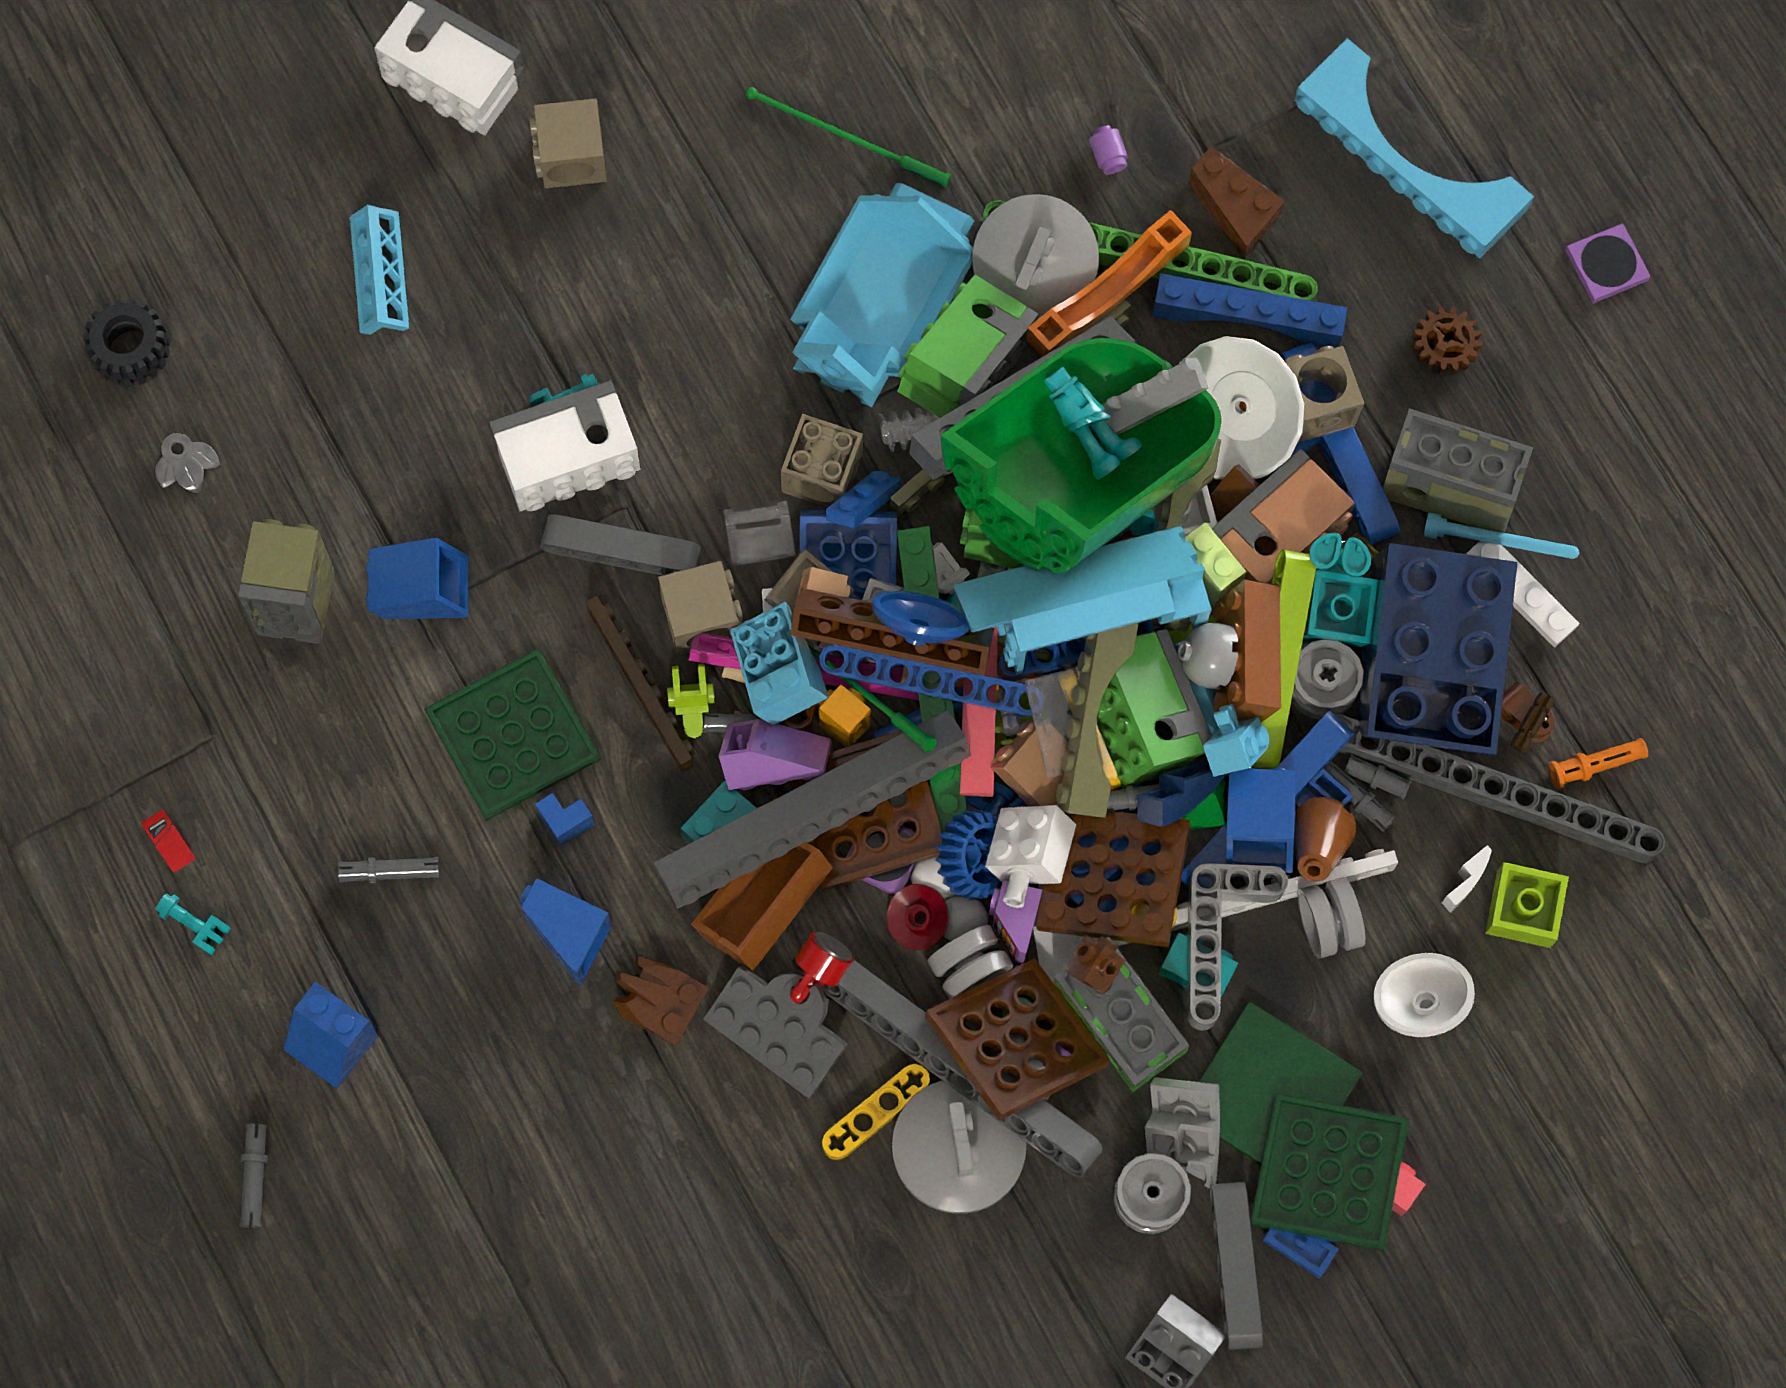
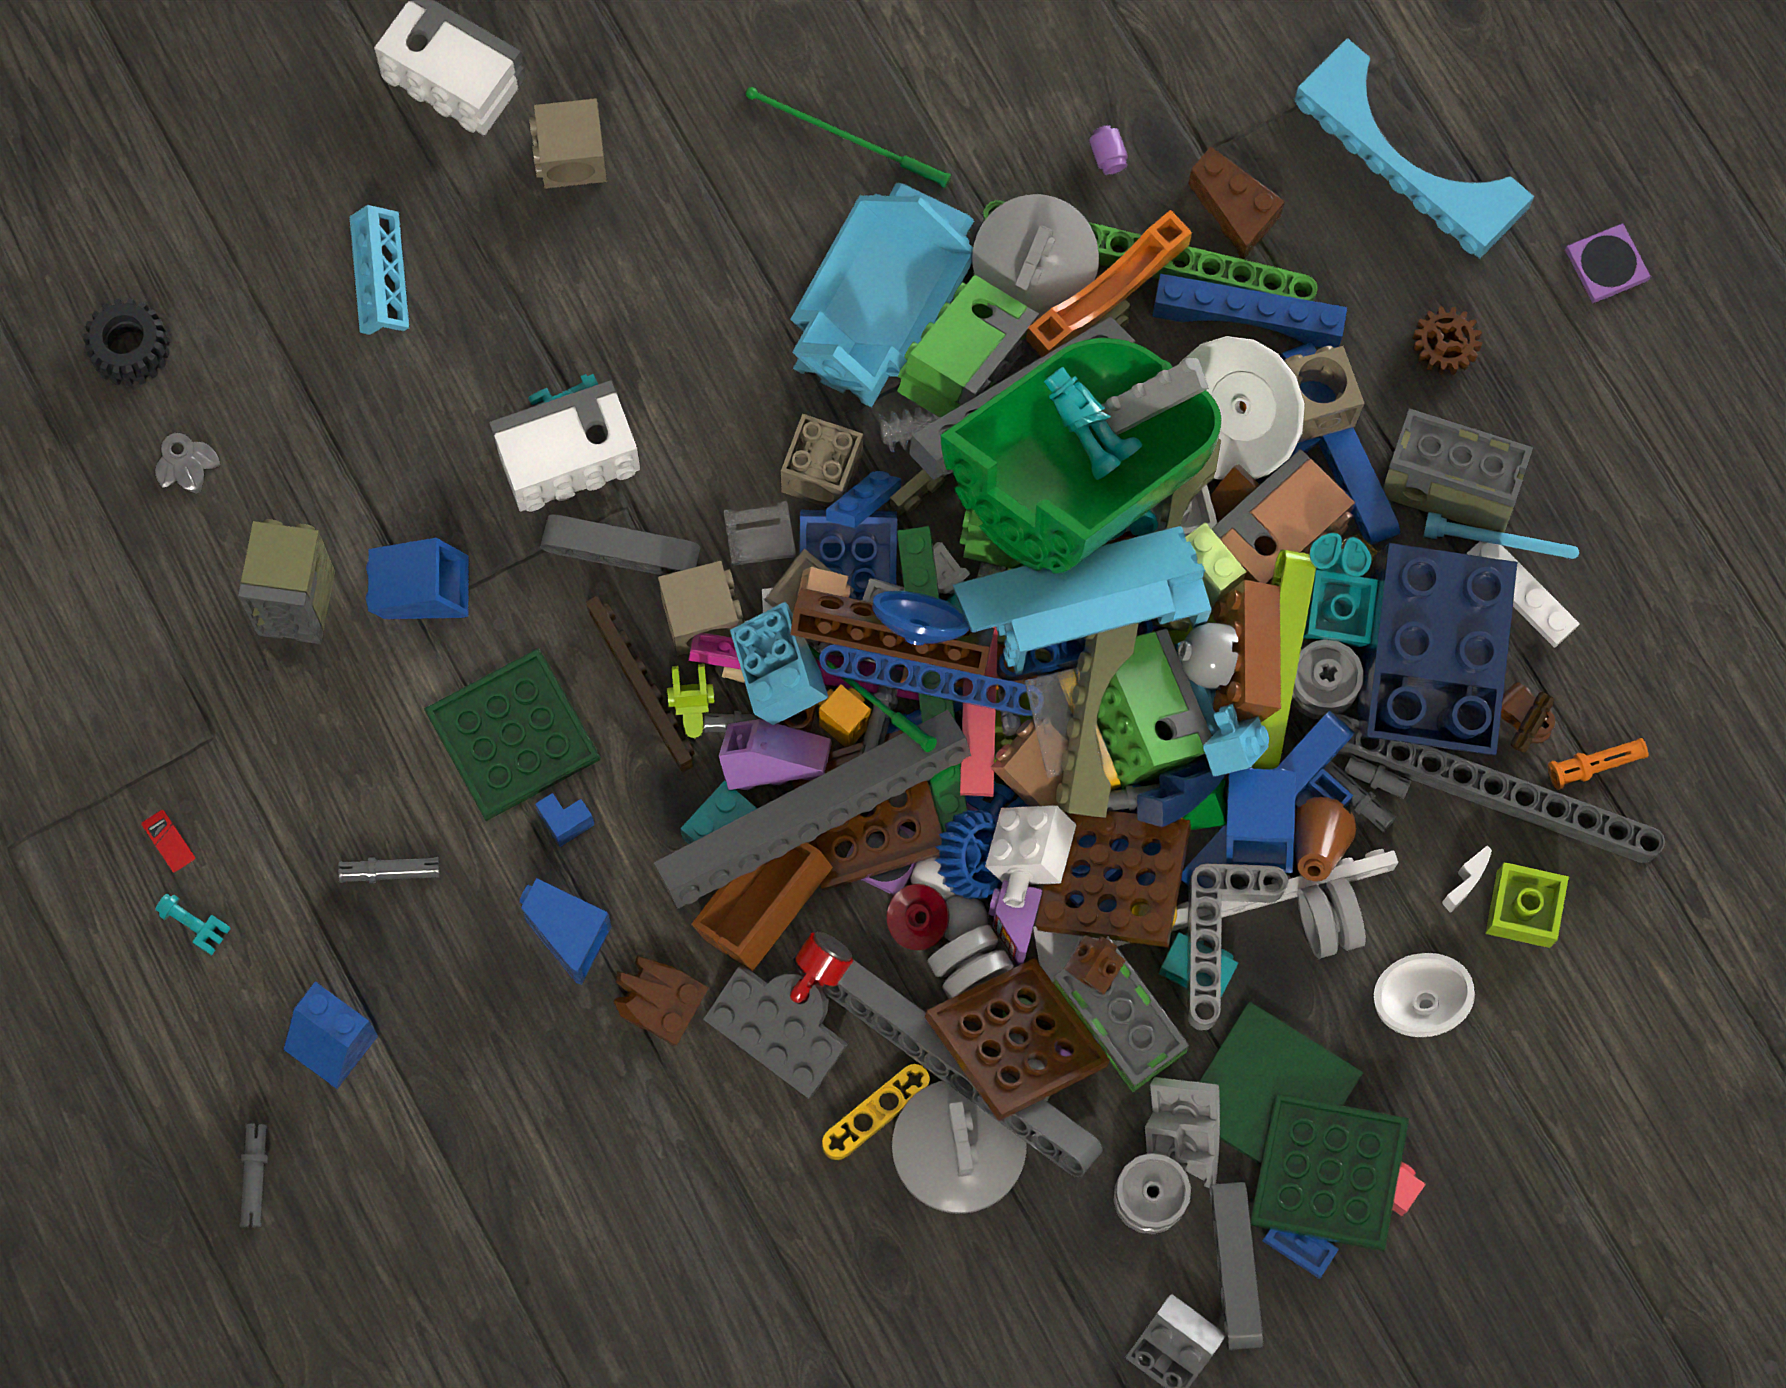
(878, 720): none -> dark grey pin

